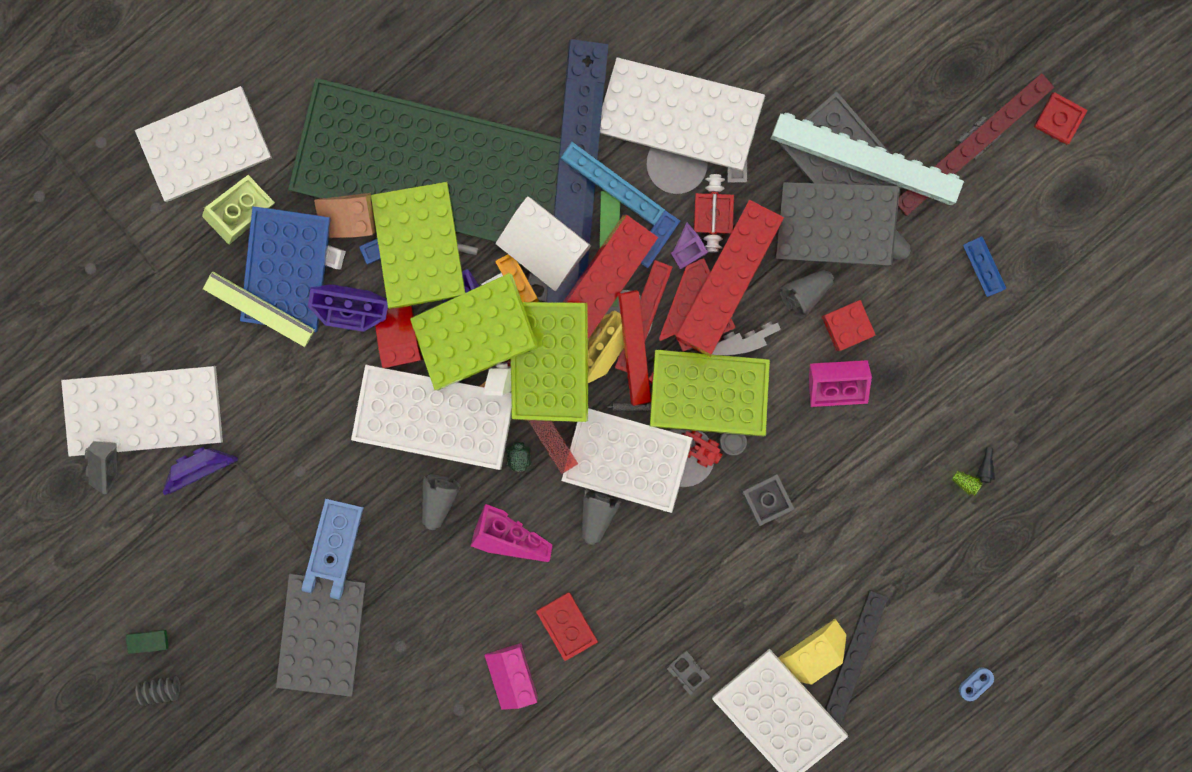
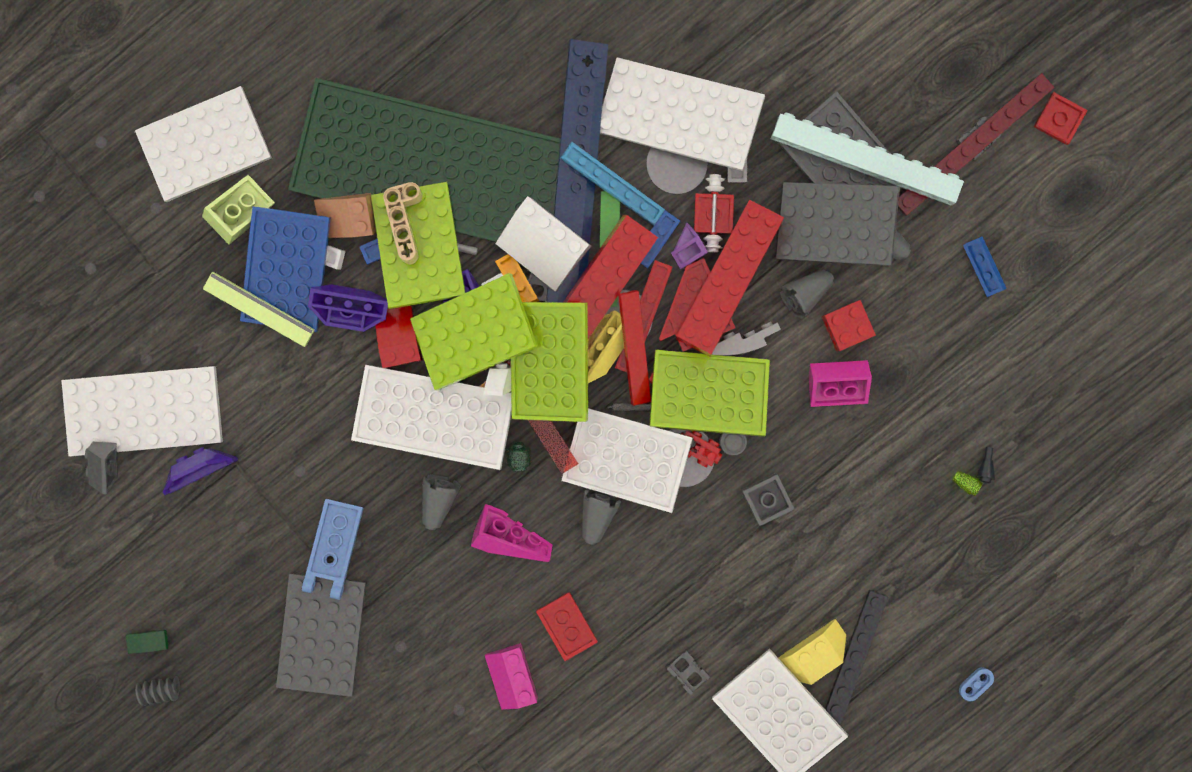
(403, 225): none -> tan beam

